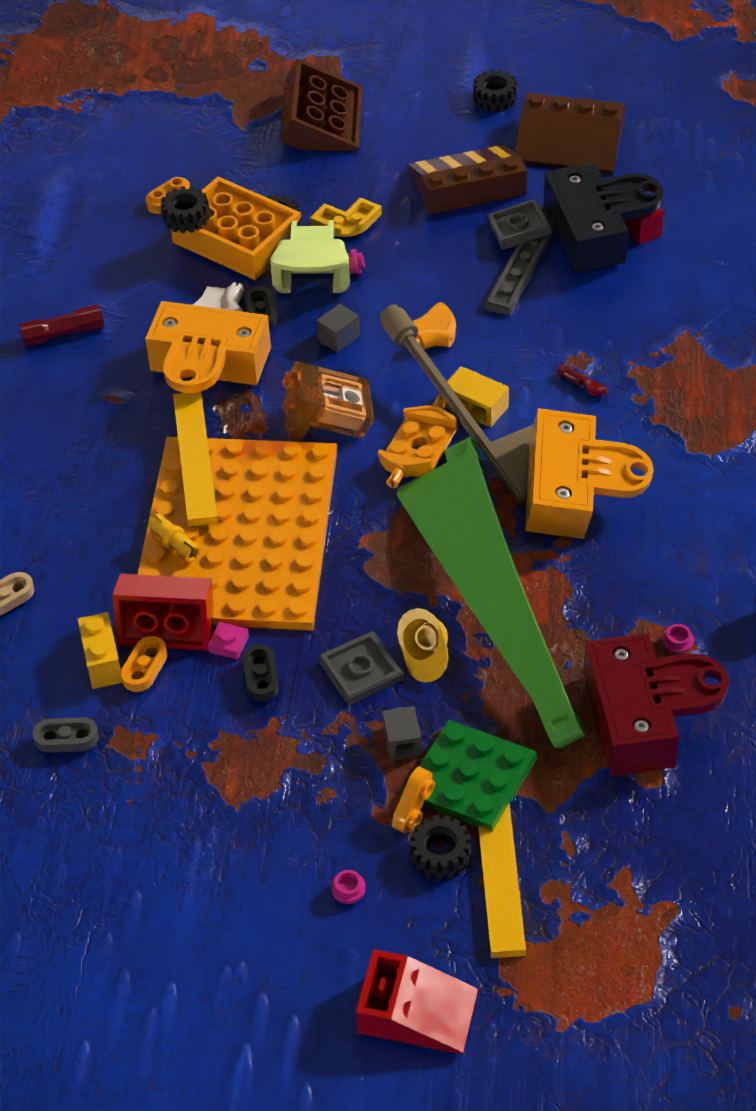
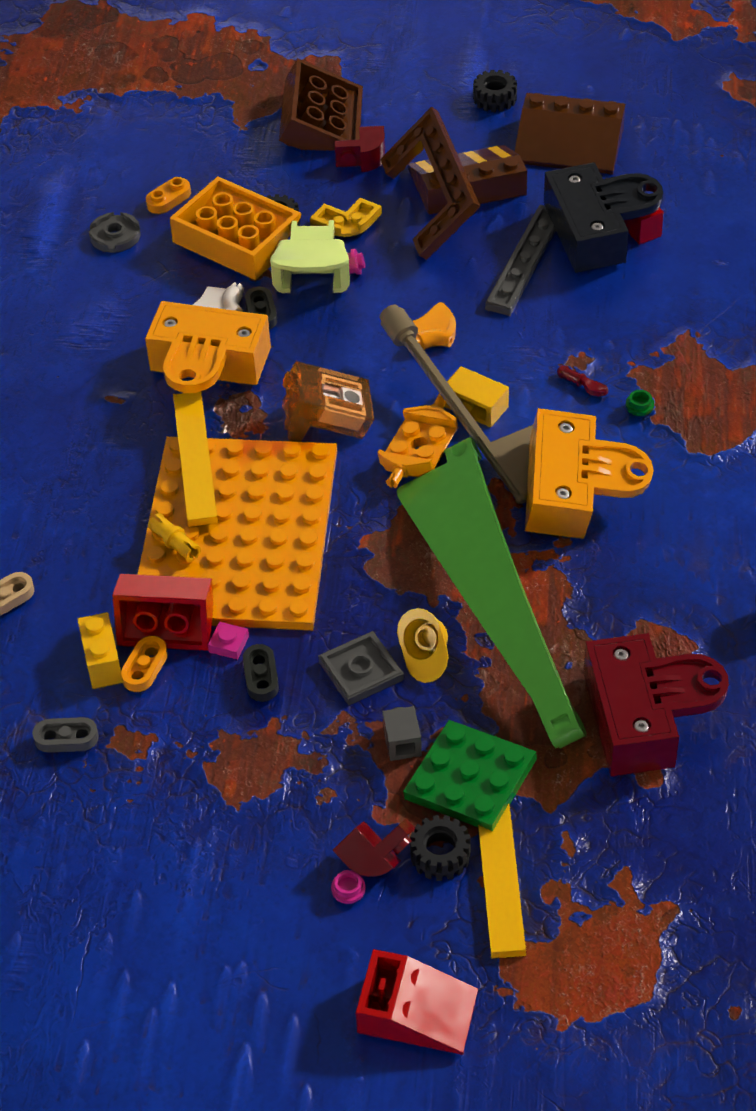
(42, 330): dark red axle -> none
(124, 239): none -> dark grey tile
(185, 209): black tyre -> none
(338, 328): dark grey brick -> none
(362, 152): none -> dark red brick
(368, 854): none -> dark red brick
(416, 791): light orange plate -> none
(431, 135): none -> reddish brown plate
(518, 224): dark grey tile -> none
(640, 403): none -> green plate
(678, 639): dark pink plate -> none

